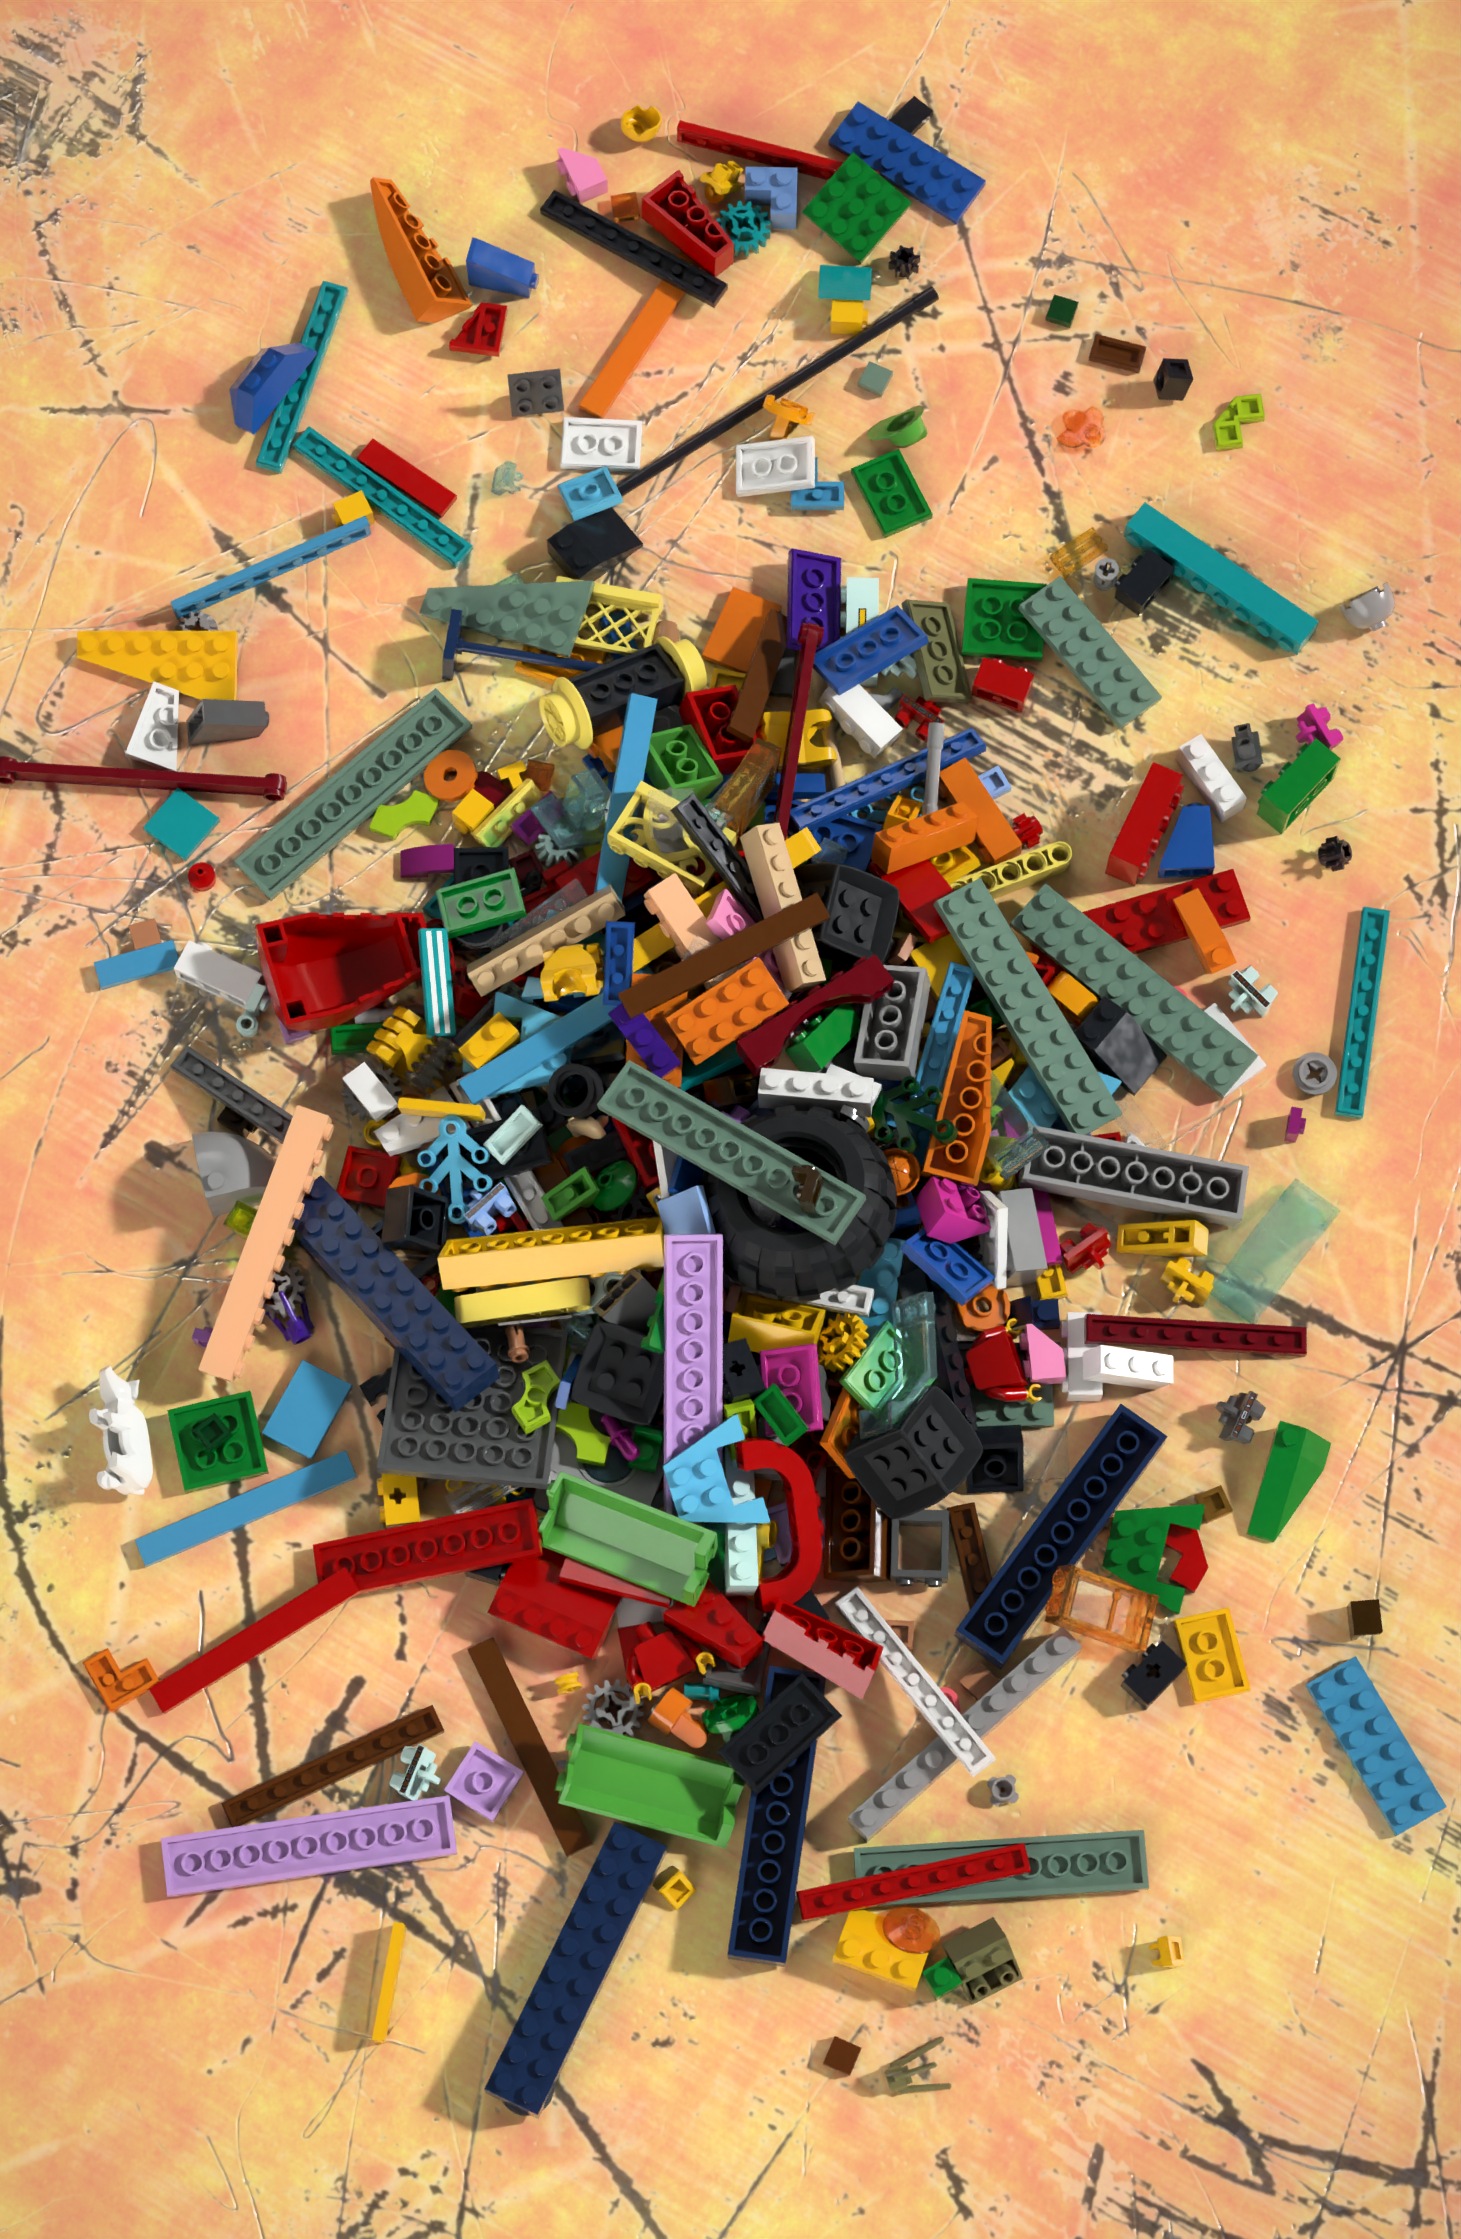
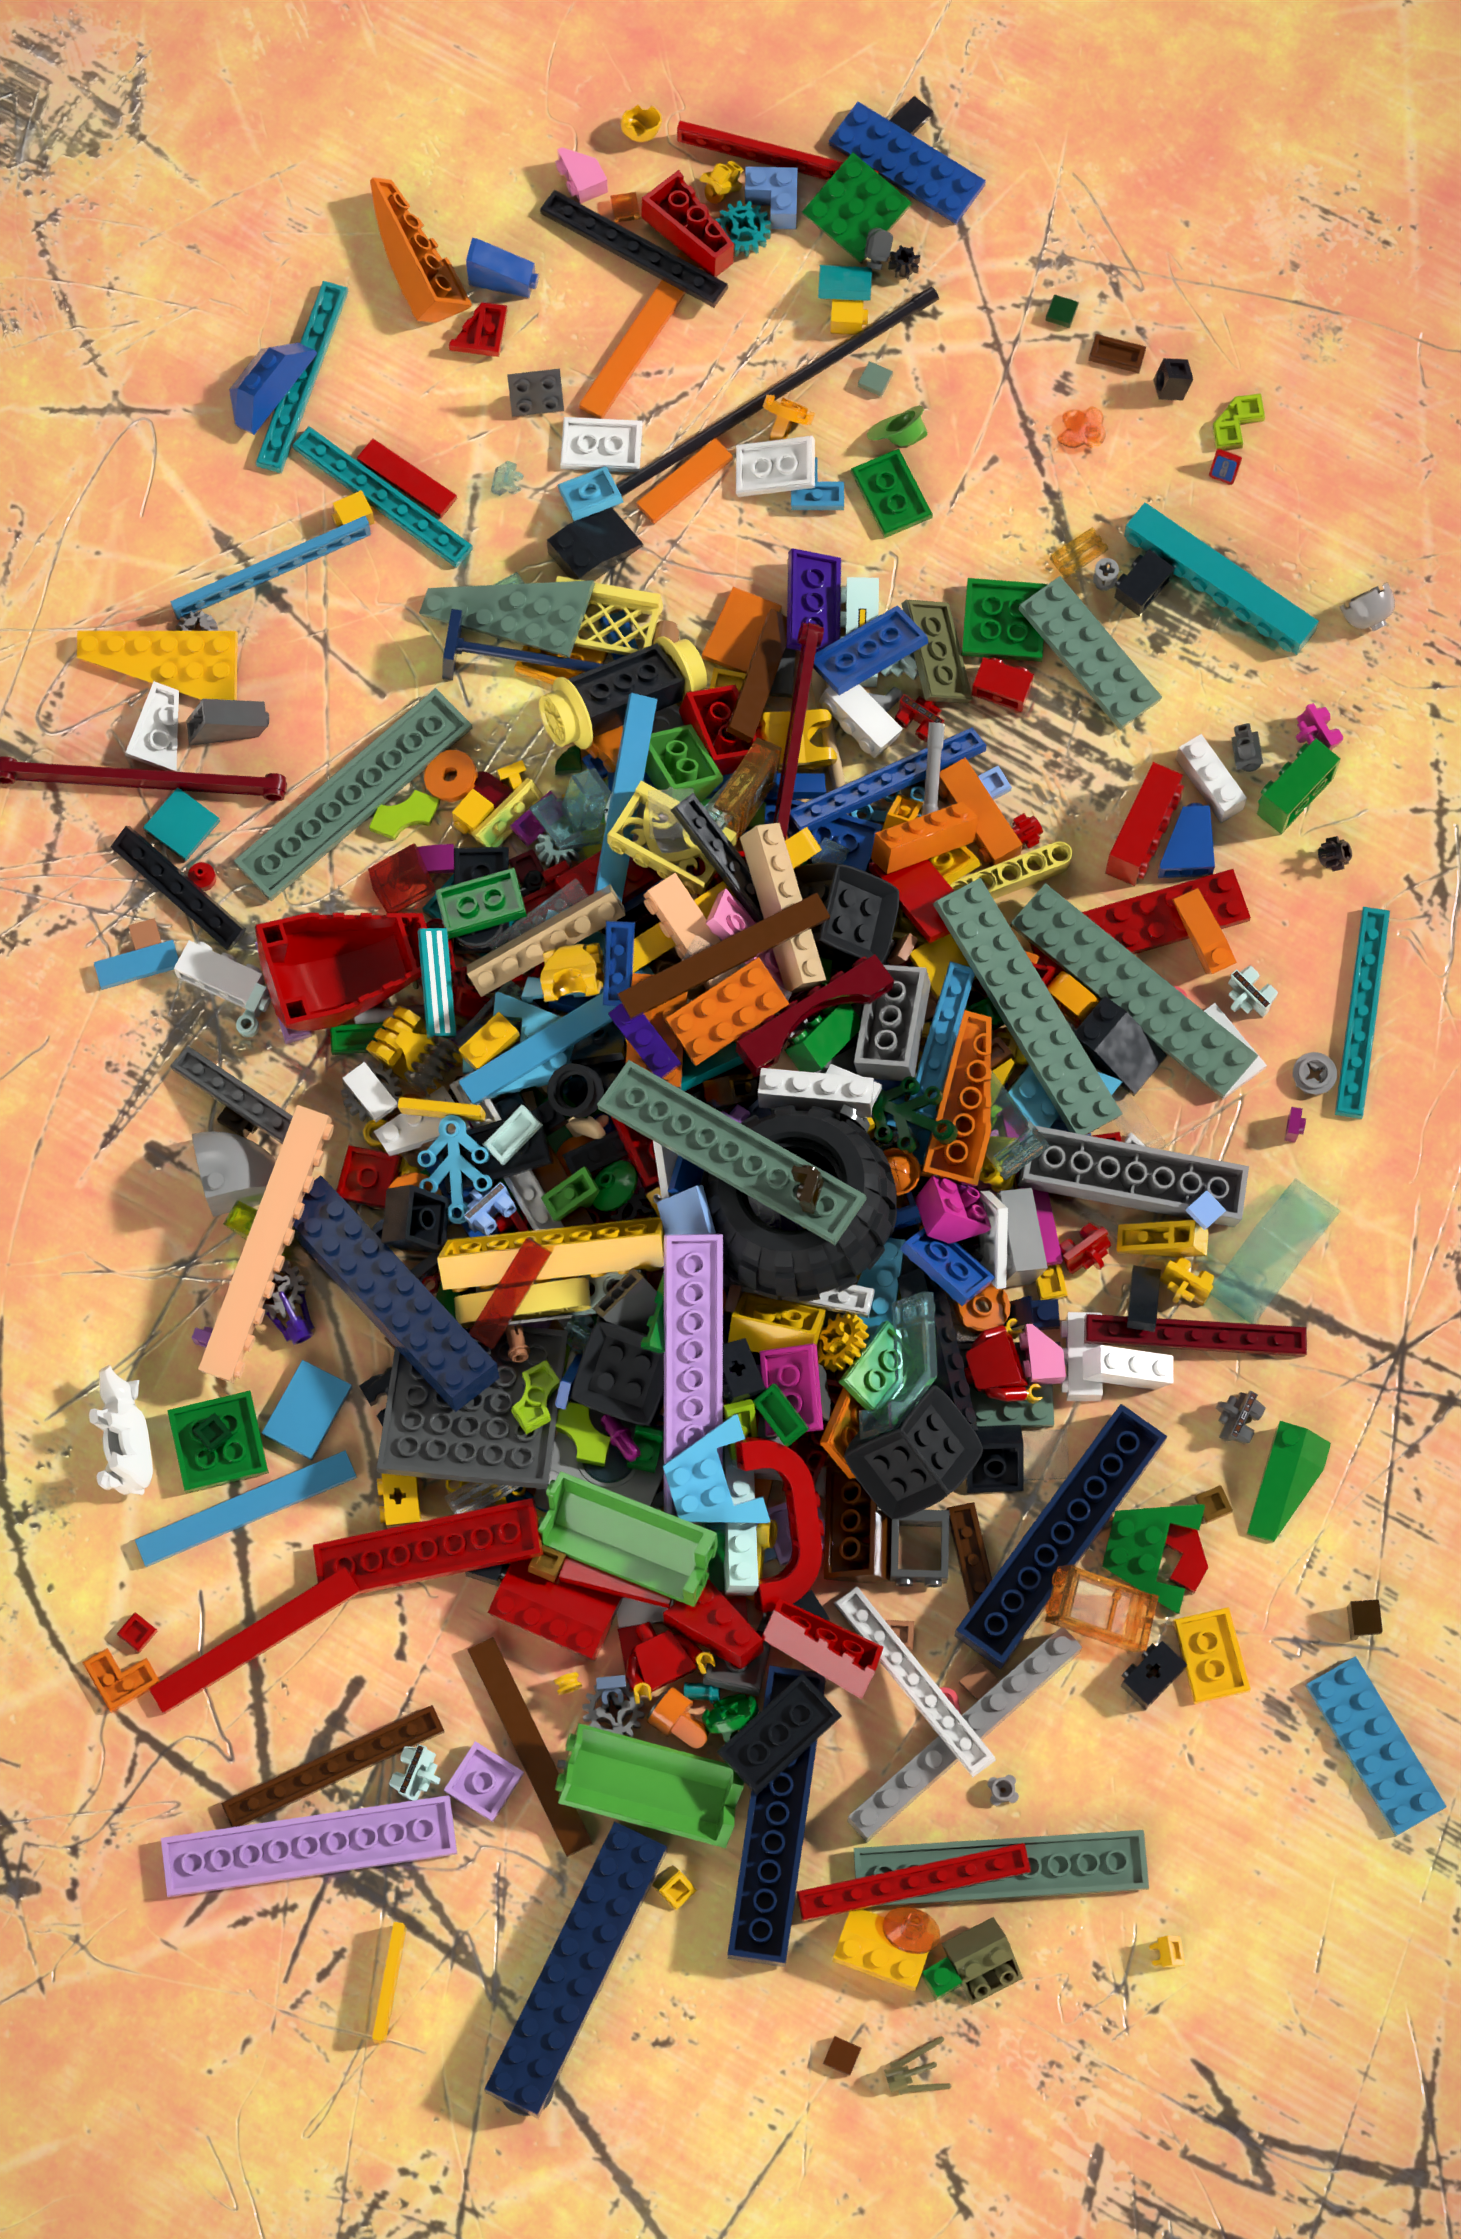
(137, 1632): none -> red tile
(178, 888): none -> black tile
(401, 880): none -> clear red slope
(510, 1293): none -> clear red tile
(540, 773): clear orange tile -> none
(548, 1564): none -> pearl gold plate
(569, 761): none -> dark green tile
(611, 1684): none -> sand blue tile
(684, 481): none -> orange tile
(878, 247): none -> dark grey arm
(1143, 1298): none -> black tile
(1205, 1210): none -> light blue tile
(1225, 466): none -> slope

